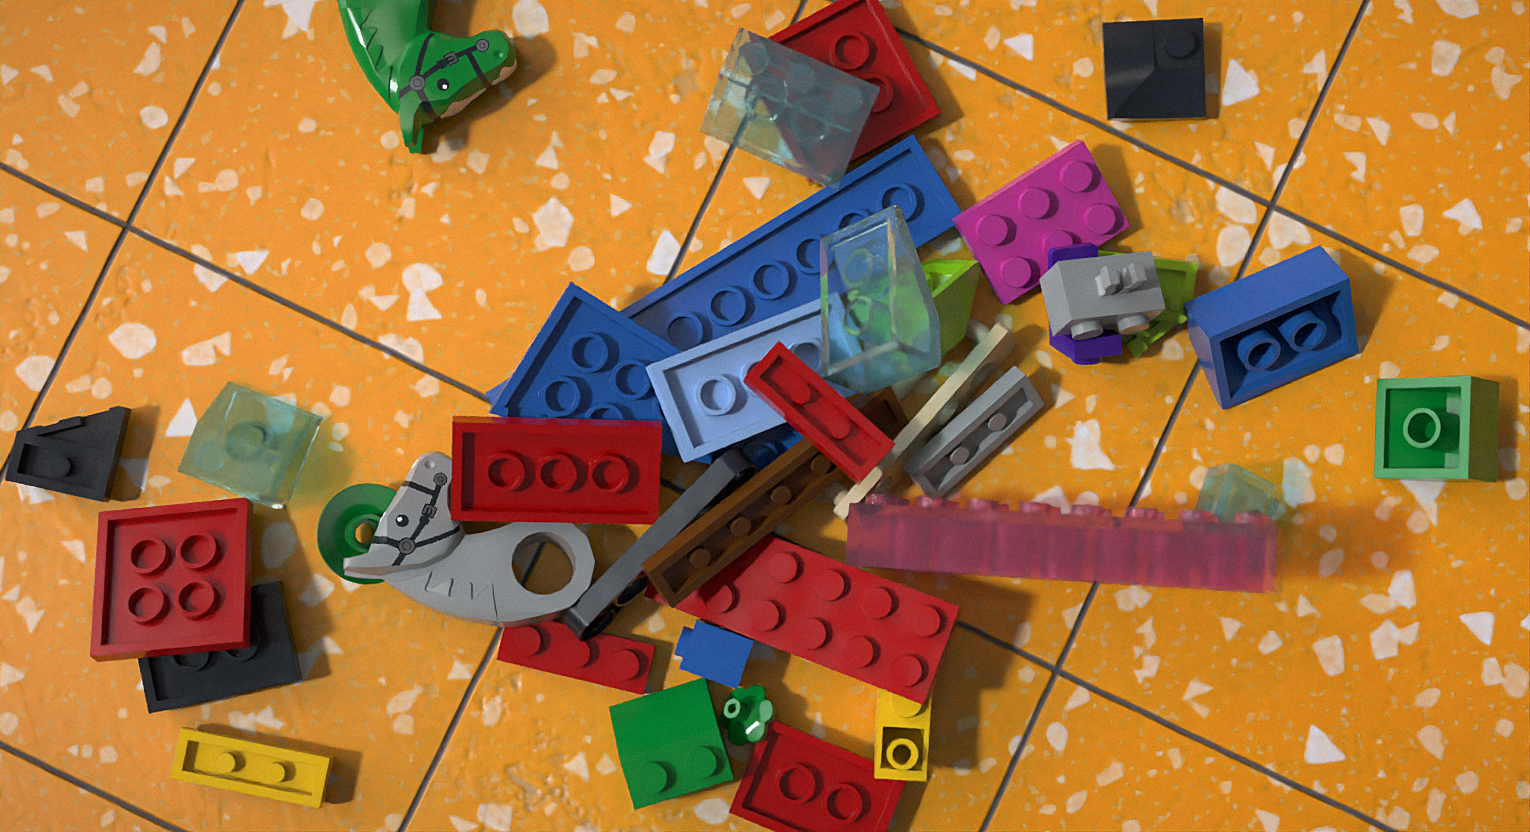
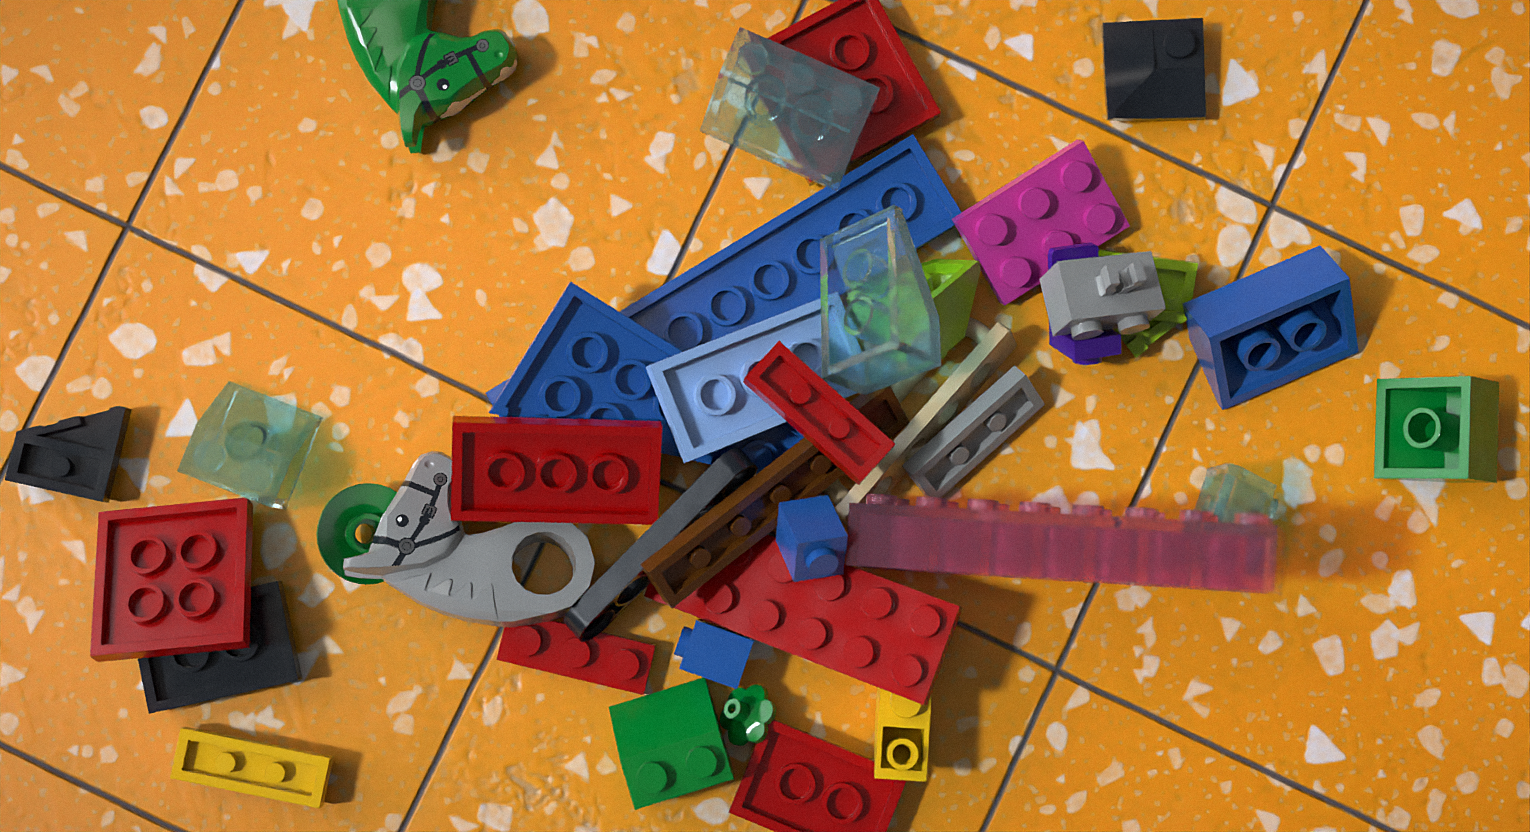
(811, 538): none -> blue brick

